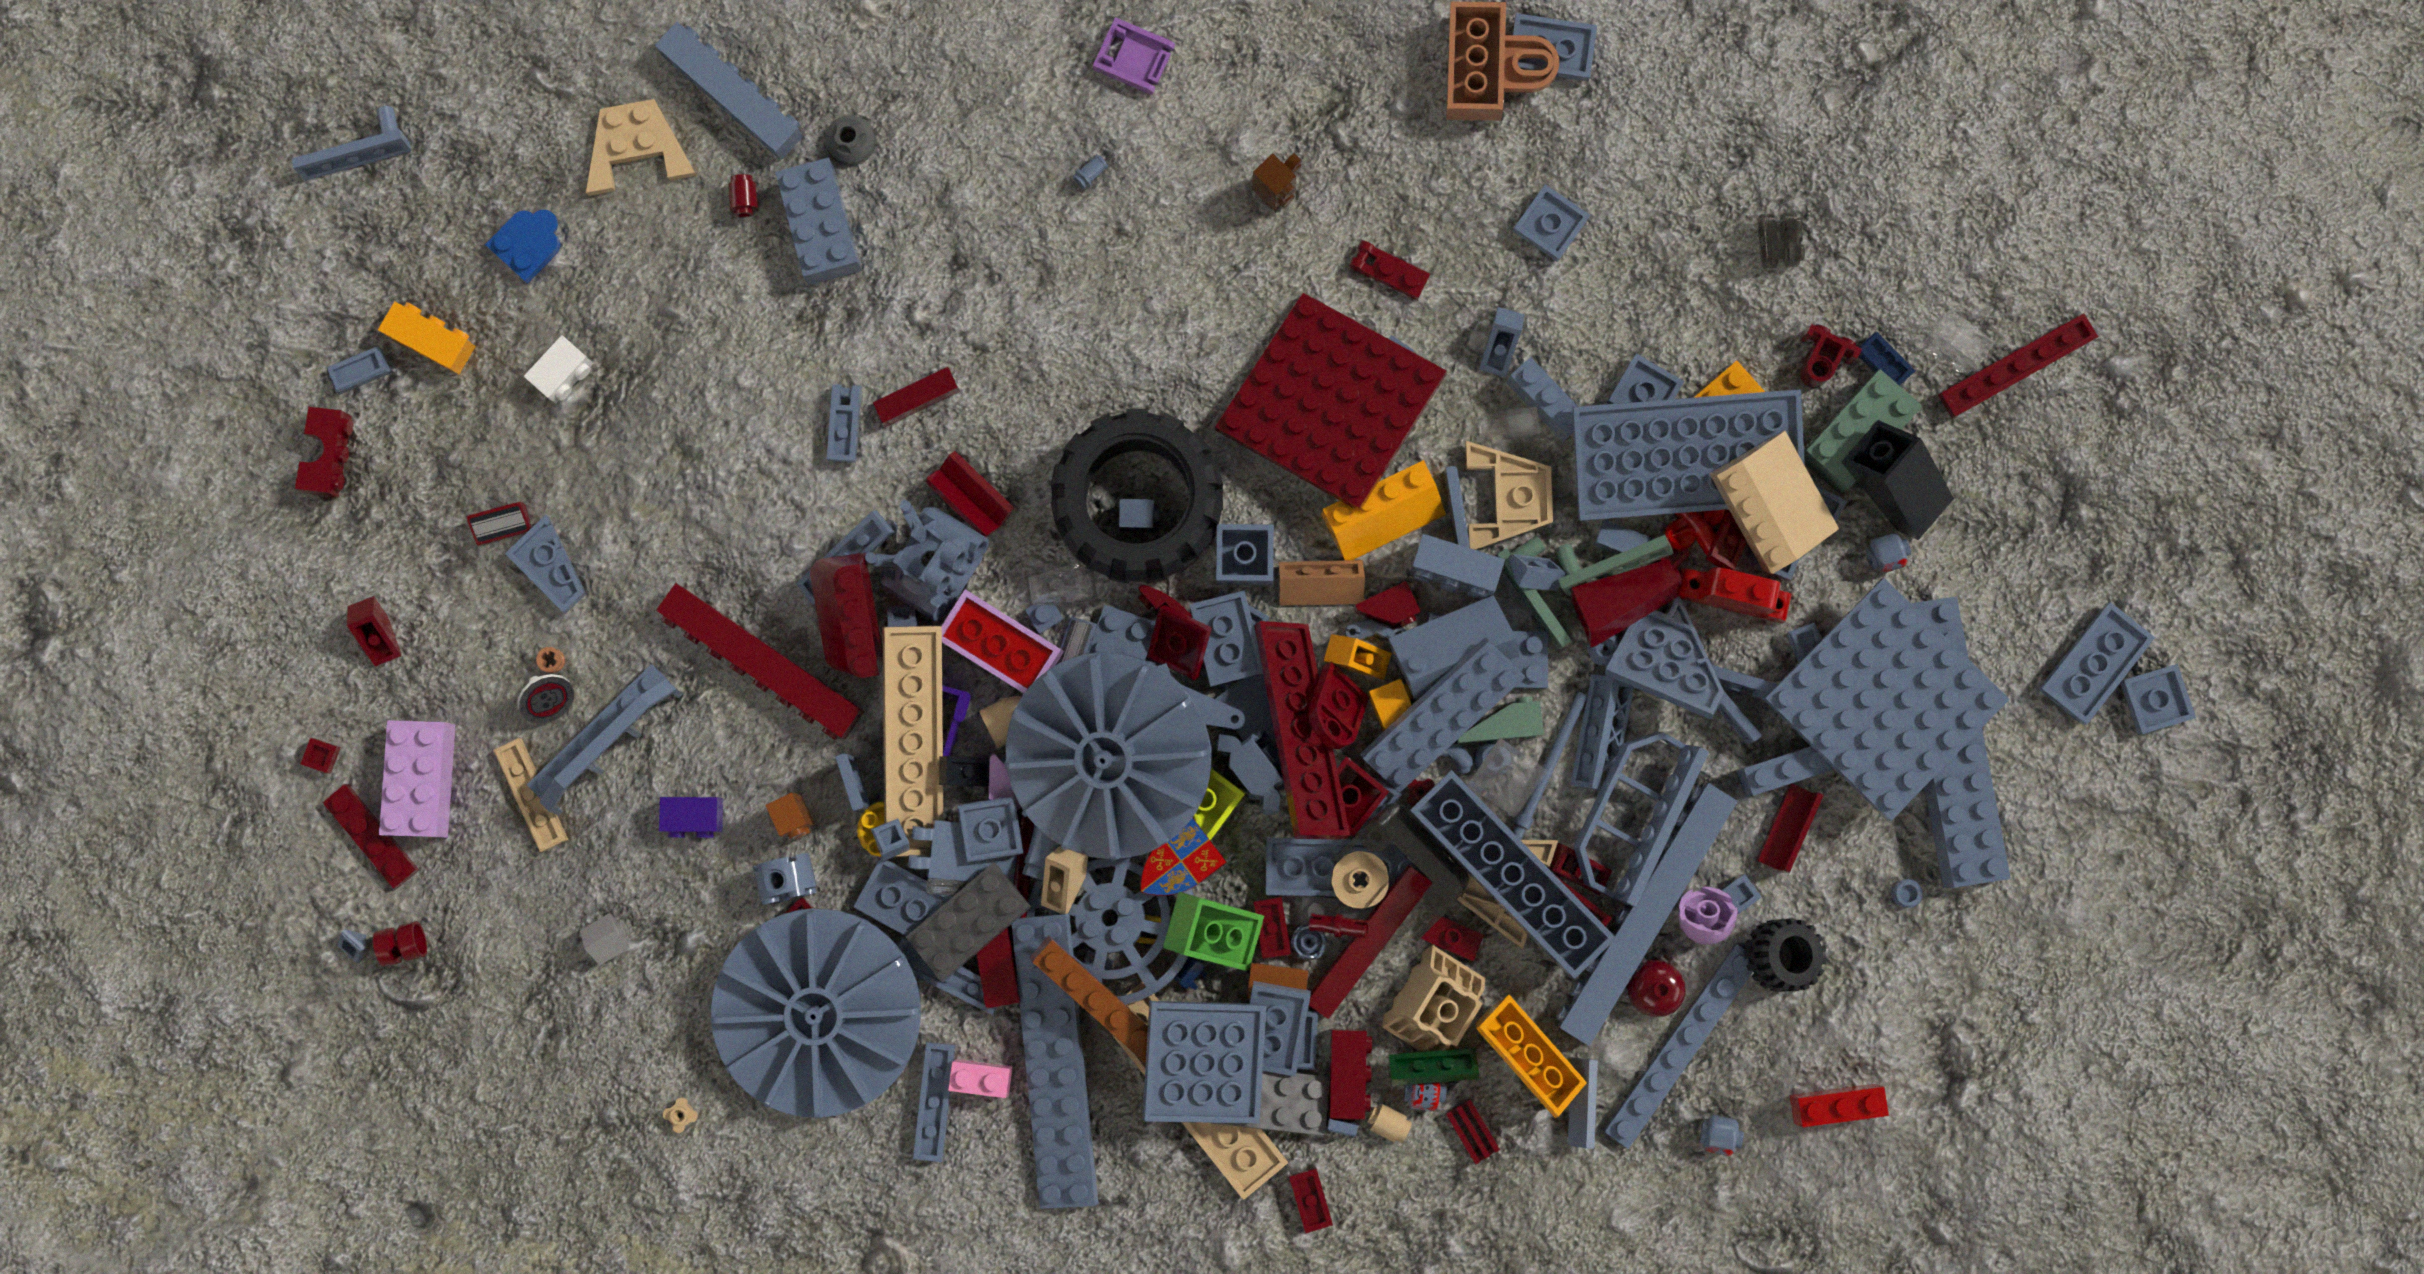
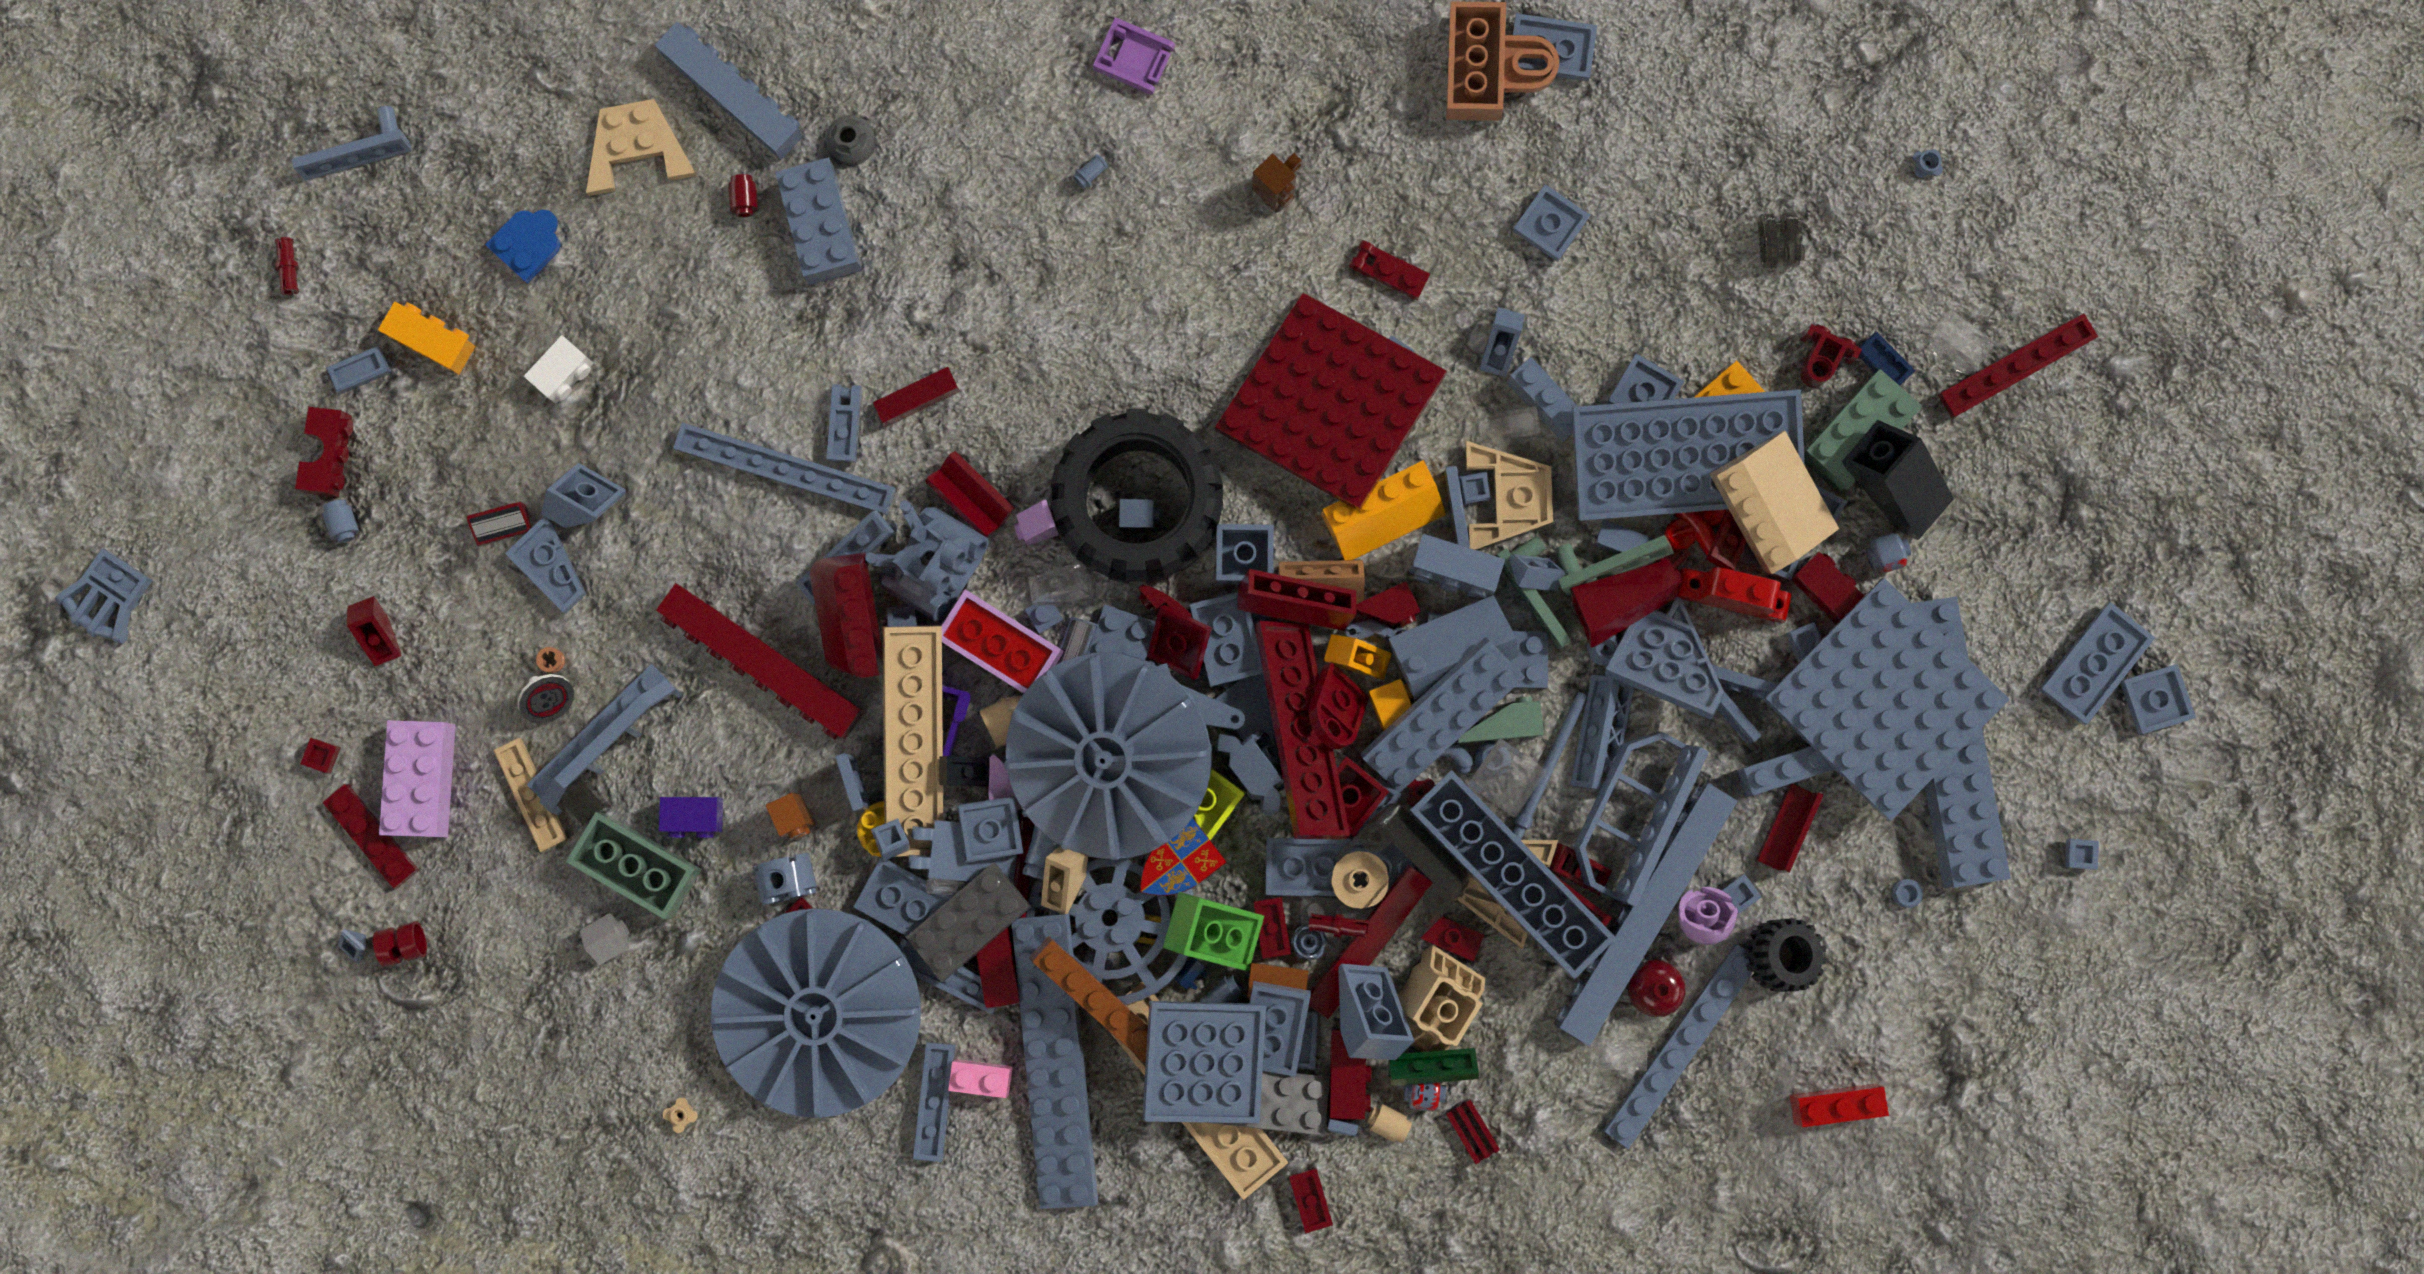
(119, 583): none -> sand blue plate
(286, 266): none -> dark red pin
(340, 521): none -> sand blue brick
(580, 497): none -> sand blue slope
(584, 801): none -> clear smoke brick
(633, 865): none -> sand green brick
(784, 468): none -> sand blue plate
(1036, 524): none -> lavender slope
(1225, 991): none -> sand blue cone
(1296, 600): none -> dark red brick
(1371, 1013): none -> sand blue slope
(1475, 488): none -> sand blue tile
(1530, 1055): light orange slope -> none
(1583, 1107): sand blue tile -> none
(1721, 1135): sand blue head -> none
(1827, 586): none -> dark red brick
(1931, 156): none -> sand blue plate
(2082, 854): none -> sand blue plate

